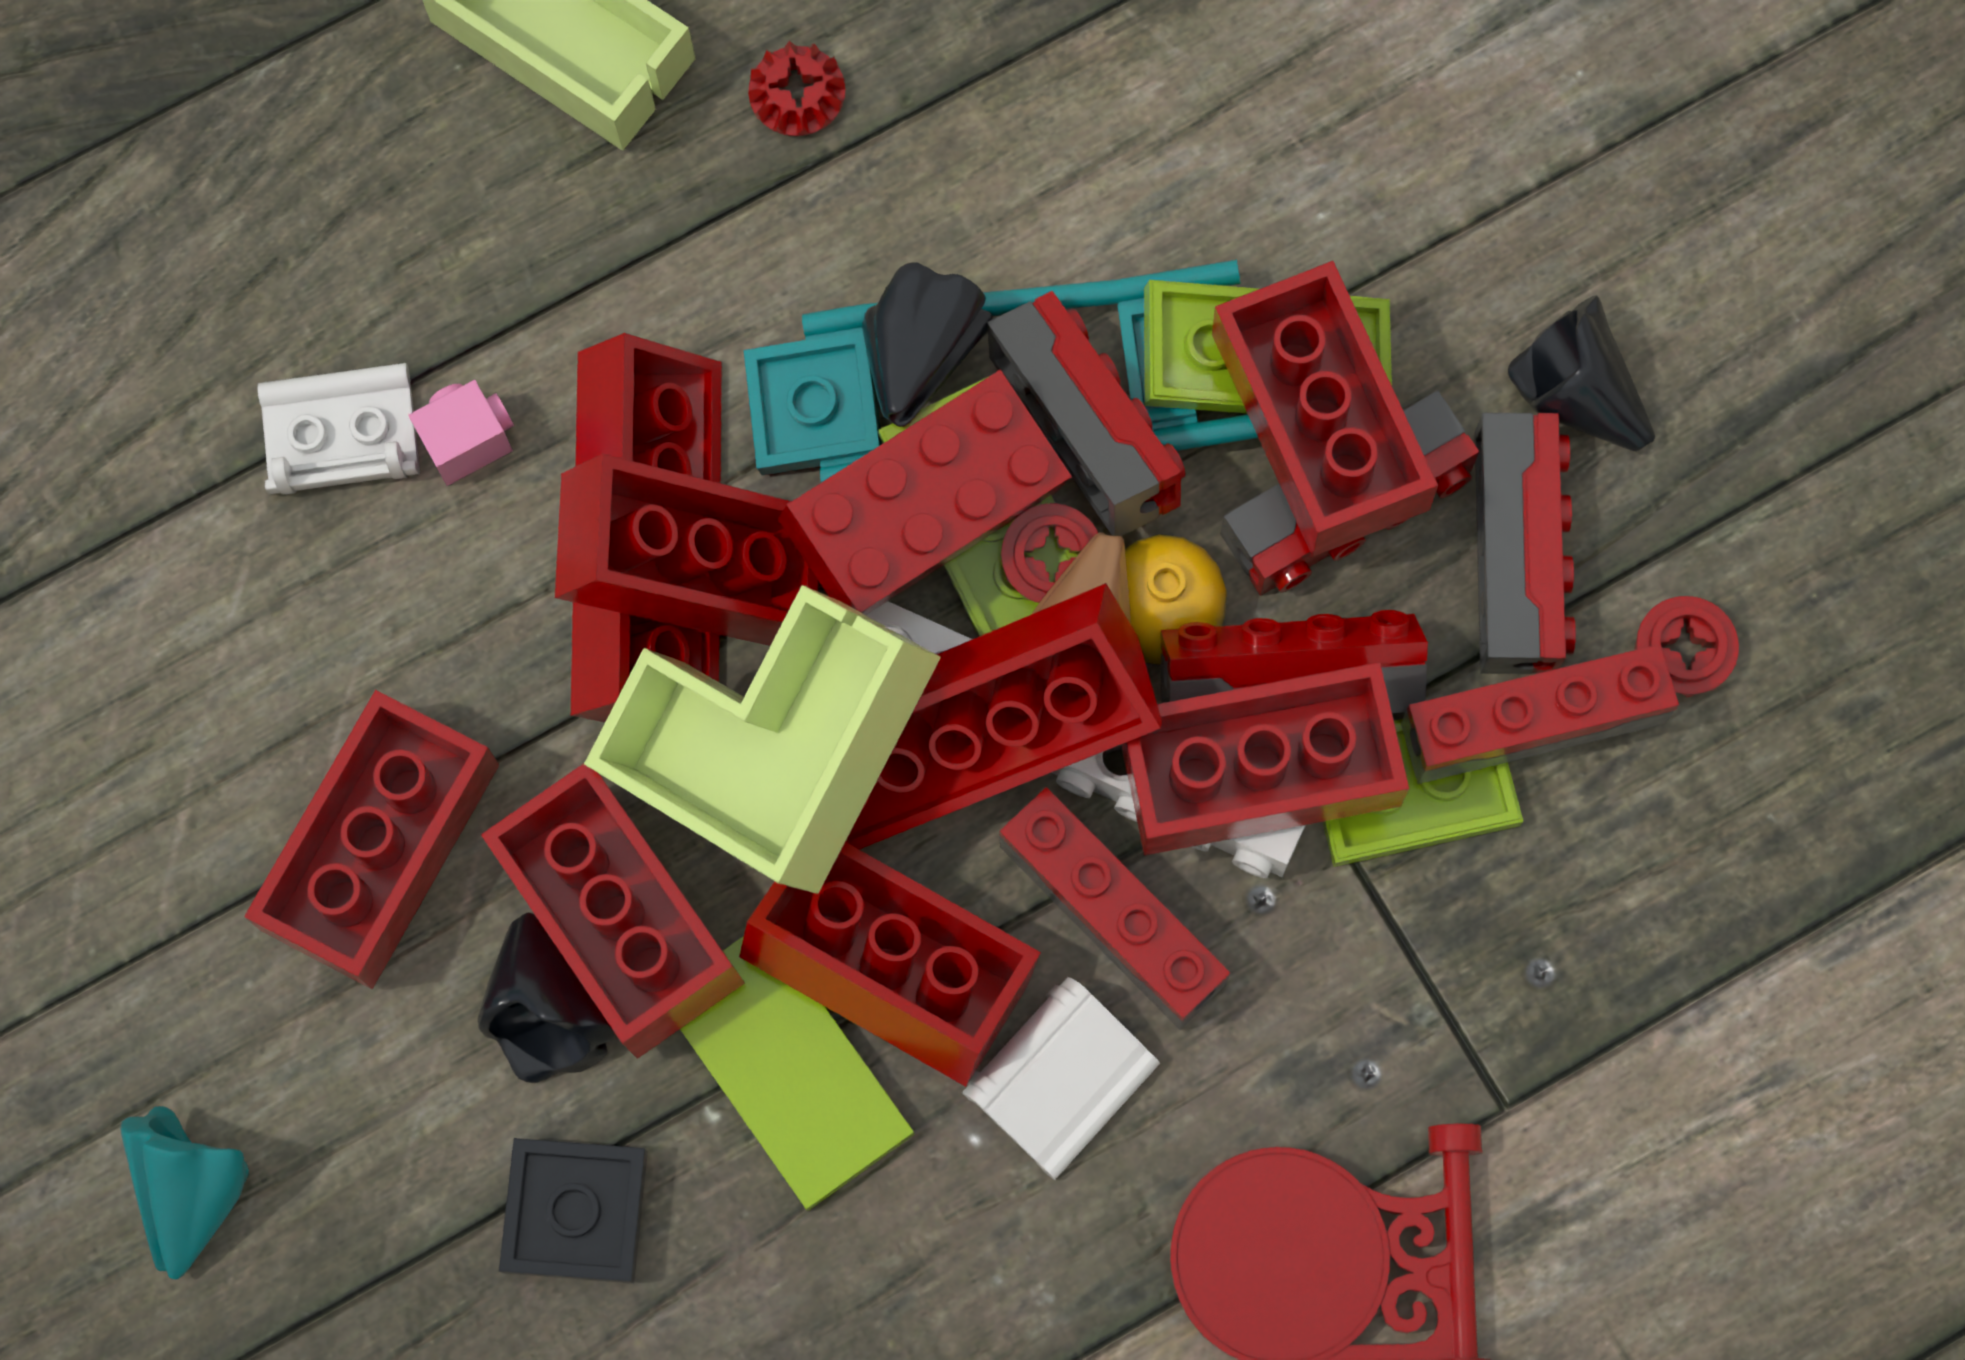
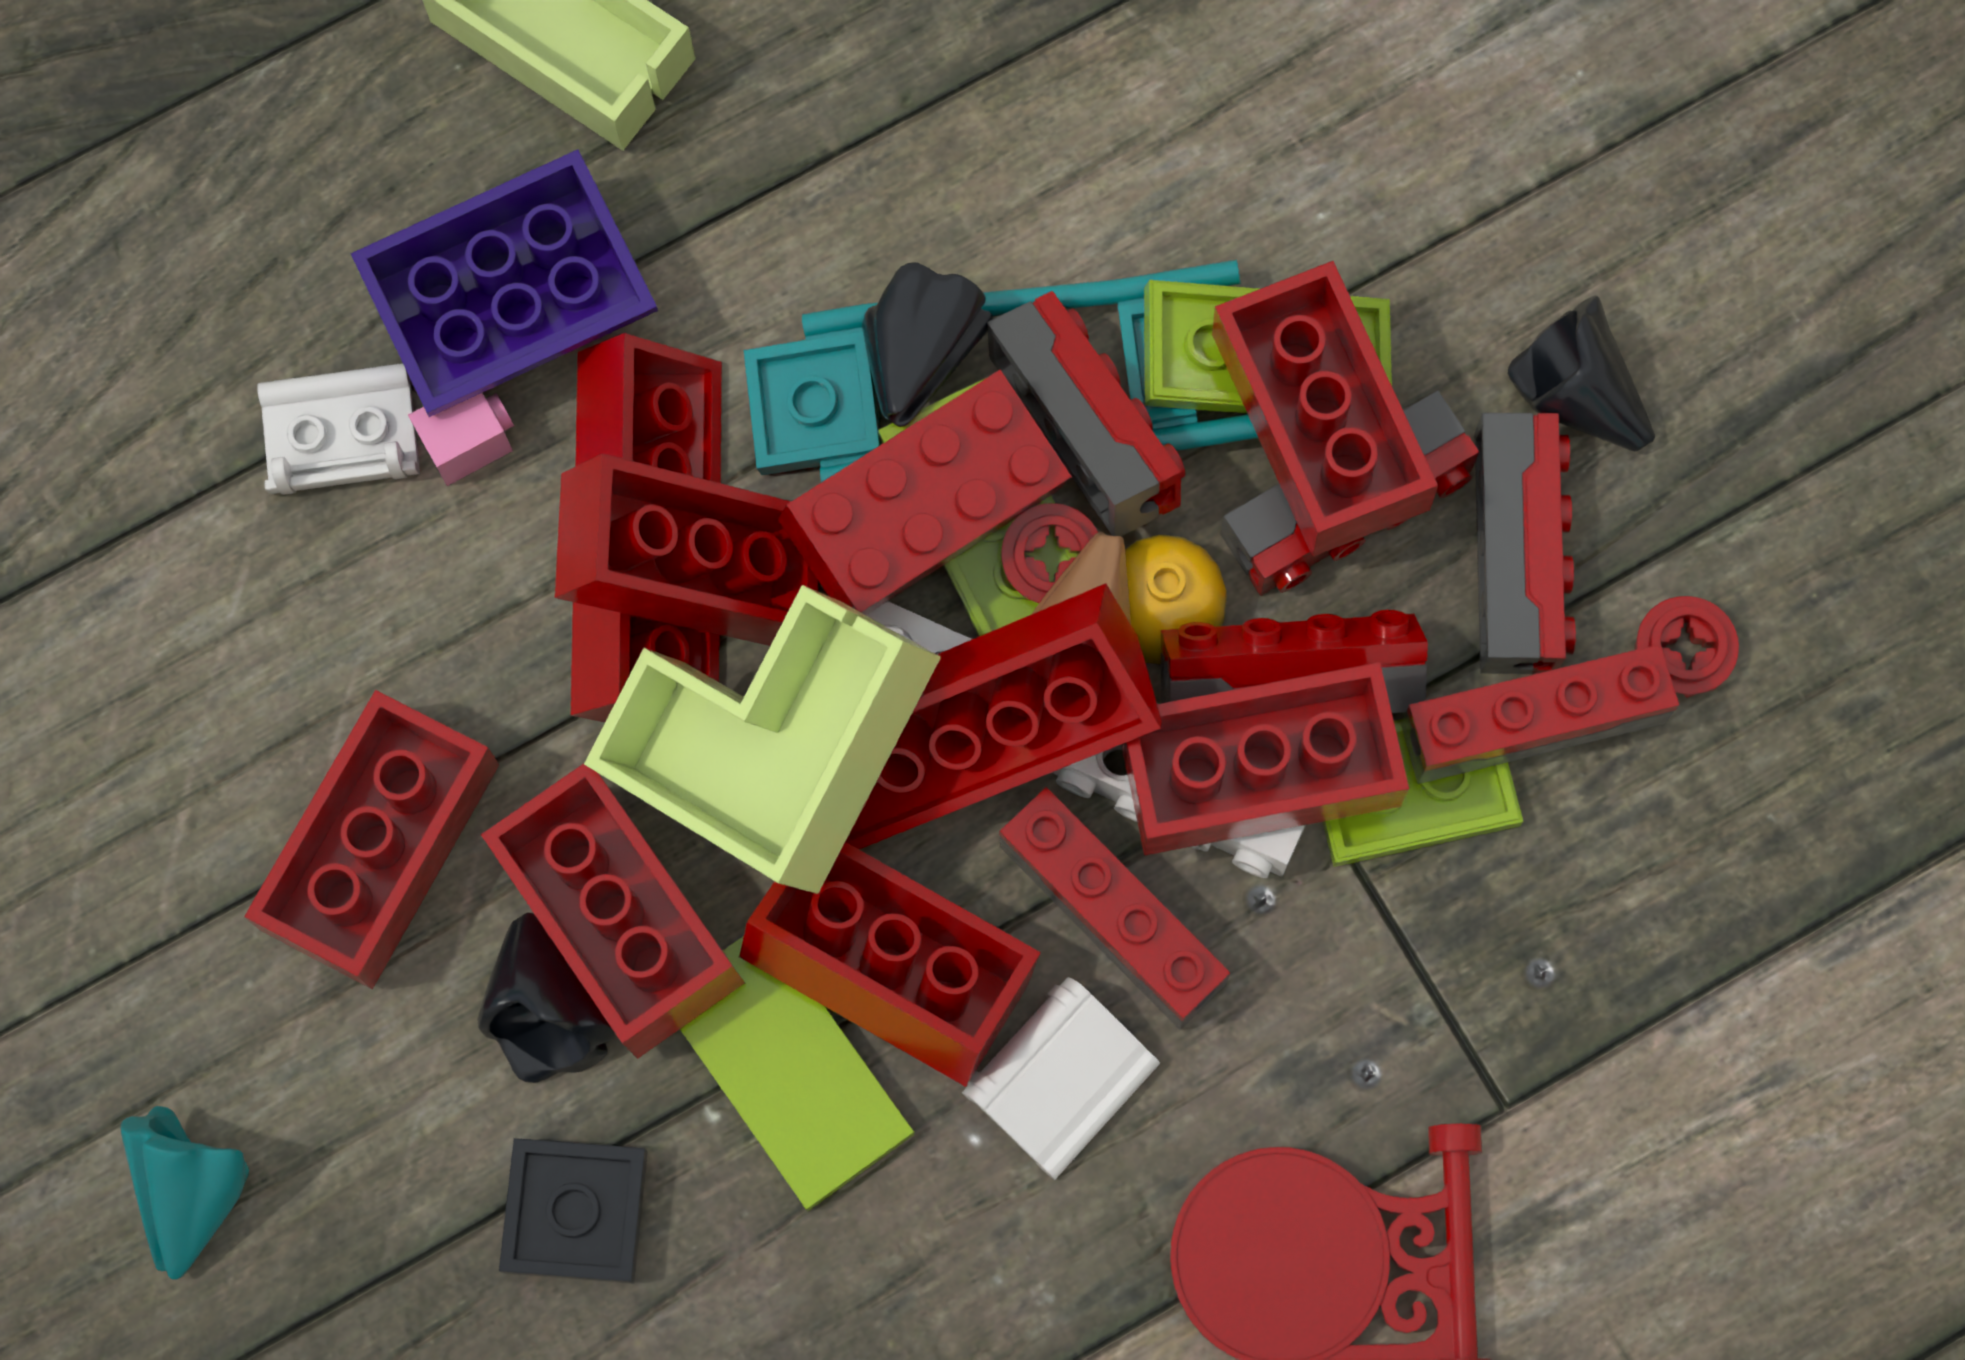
(504, 282): none -> dark purple slope
(820, 102): red gear -> none

